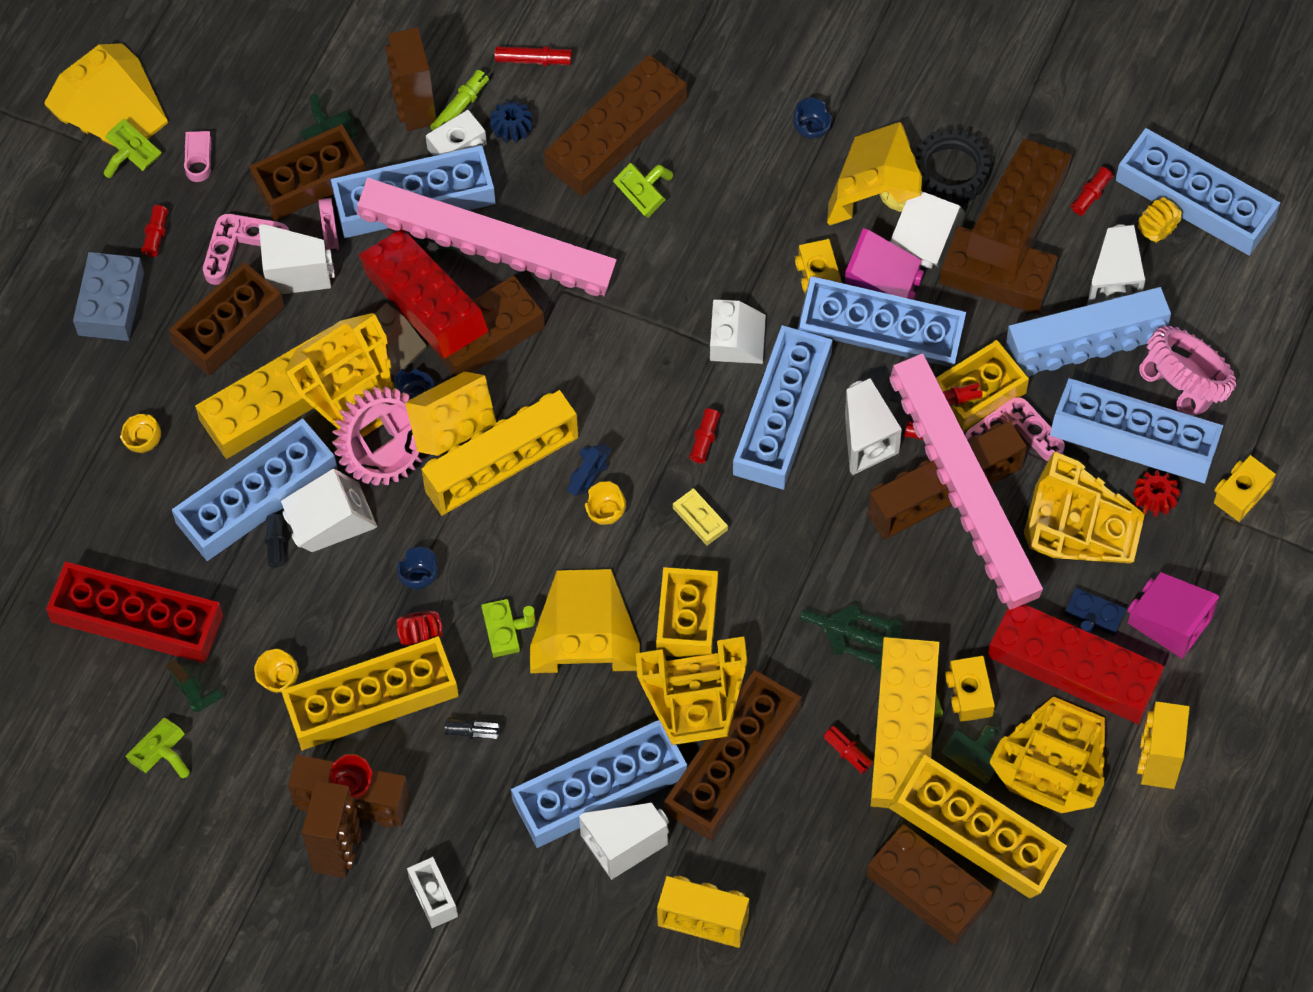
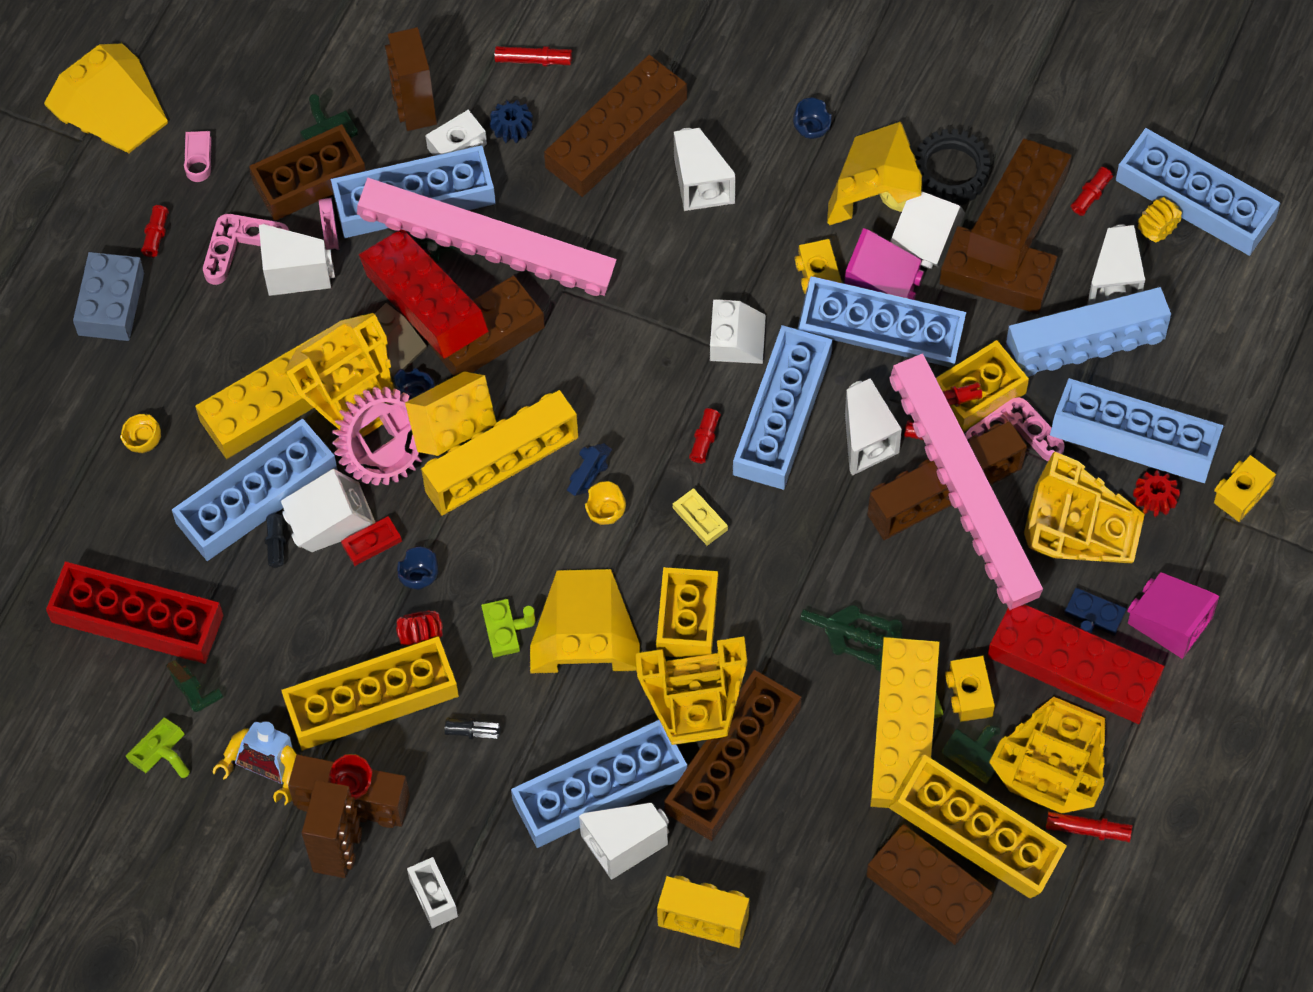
(131, 146): lime plate -> none
(226, 318): reddish brown brick -> none
(263, 752): none -> torso
(276, 670): yellow hair -> none
(371, 541): none -> red plate
(466, 94): lime pin -> none
(640, 188): lime plate -> none
(701, 171): none -> white slope
(847, 749): red axle -> none
(1086, 826): none -> red pin
(1163, 745): yellow brick -> none
(1191, 374): bright pink piece -> none

